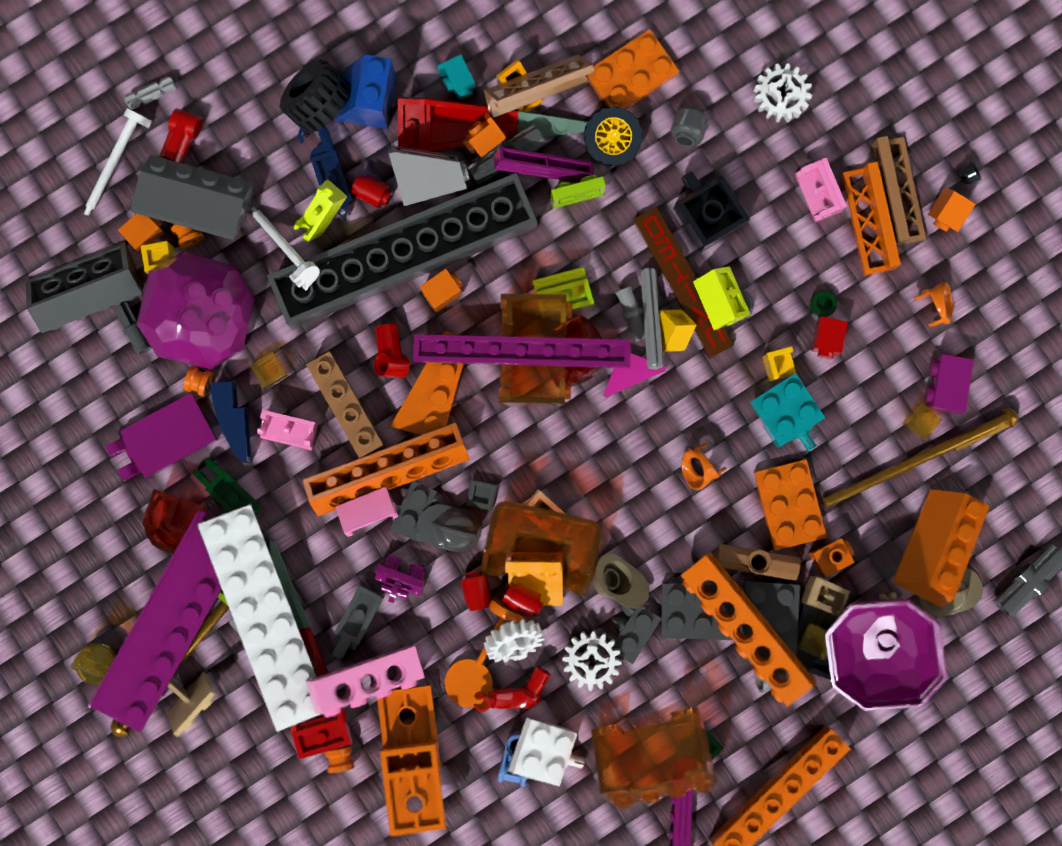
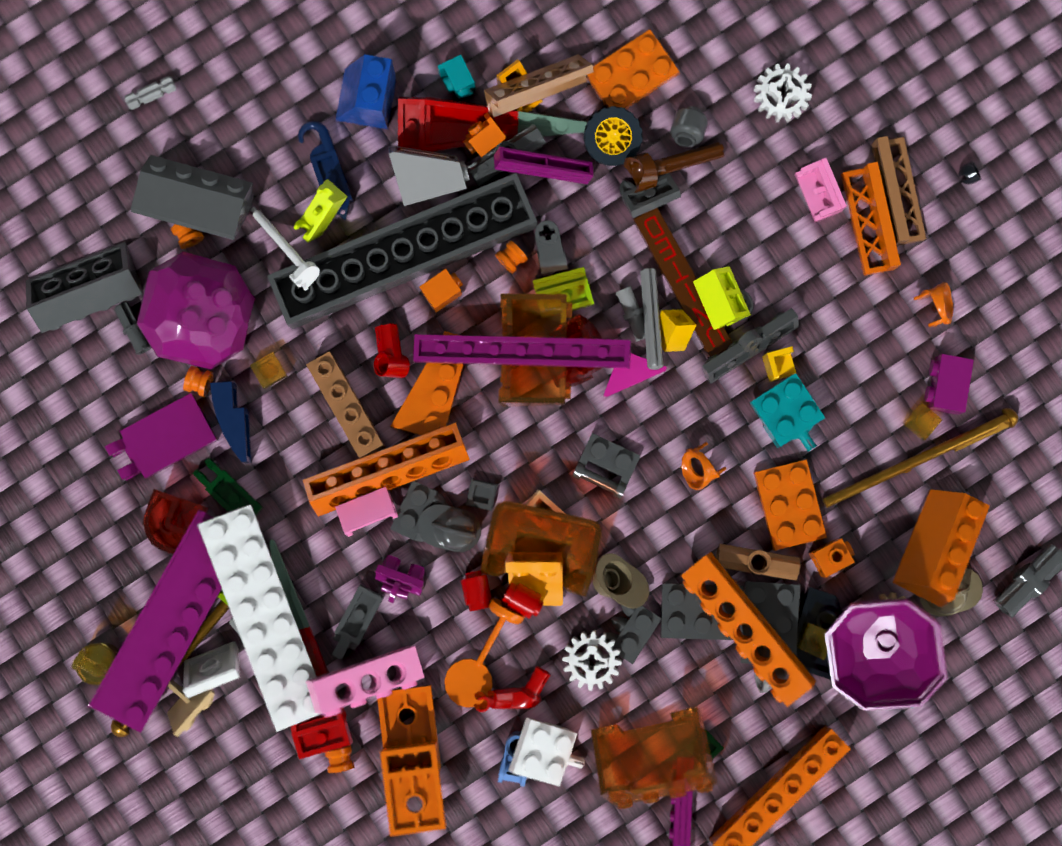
(134, 118): white piece -> none
(141, 231): orange brick -> none
(156, 254): yellow panel -> none
(182, 130): red piece -> none
(211, 669): none -> white plate
(287, 430): bright pink hinge -> none
(315, 96): black tyre -> none
(372, 190): red brick -> none
(511, 256): none -> orange wheel
(513, 641): white gear -> none
(550, 252): none -> dark grey piece
(567, 194): lime plate -> none
(609, 457): none -> dark grey plate
(646, 171): none -> reddish brown piece
(649, 199): none -> dark grey plate
(709, 211): black hinge -> none
(750, 345): none -> dark grey hinge
(823, 303): dark green tile -> none
(825, 595): tan slope -> none
(829, 337): red brick -> none
(950, 210): orange brick -> none

